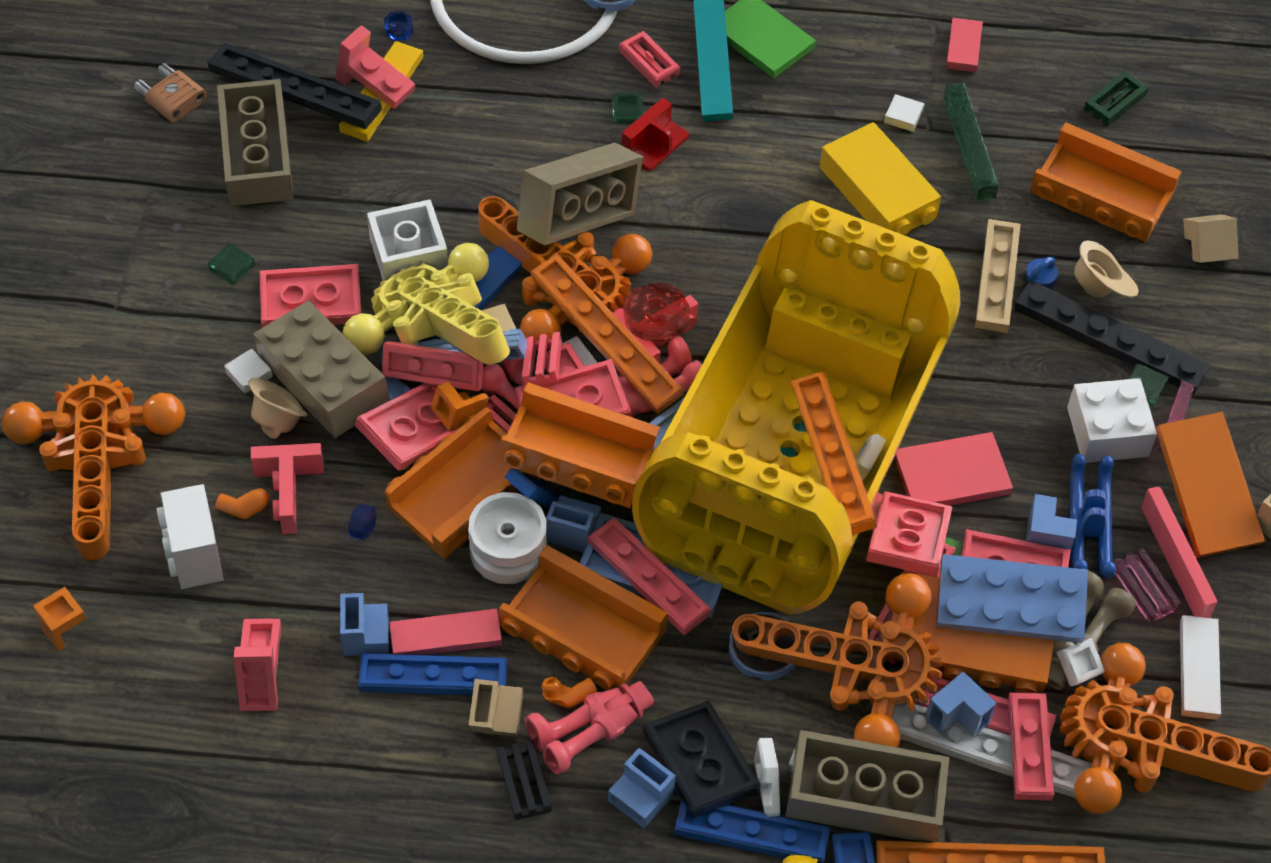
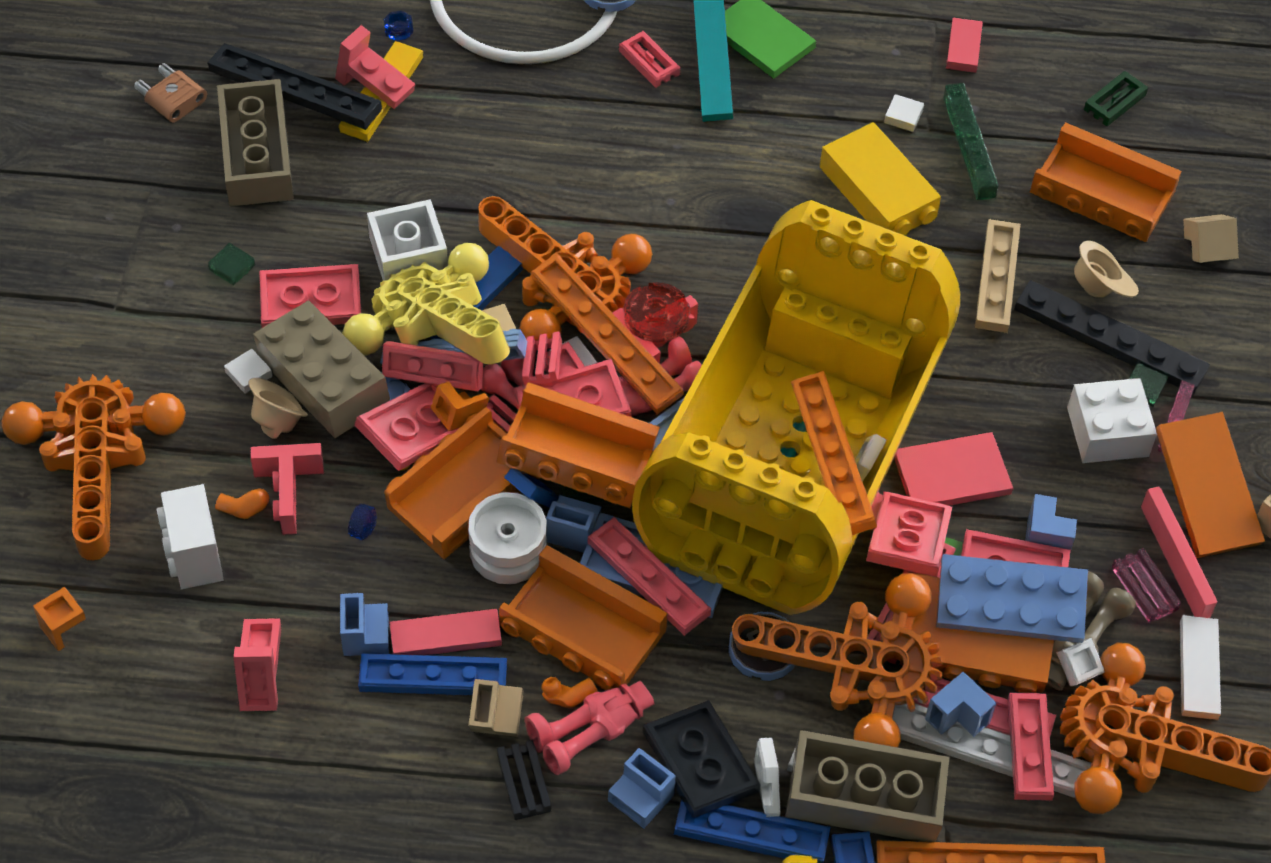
(579, 193): dark tan brick -> none
(626, 107): clear green tile -> none
(654, 135): red panel -> none
(1042, 272): blue tile -> none
(1092, 514): blue piece -> none

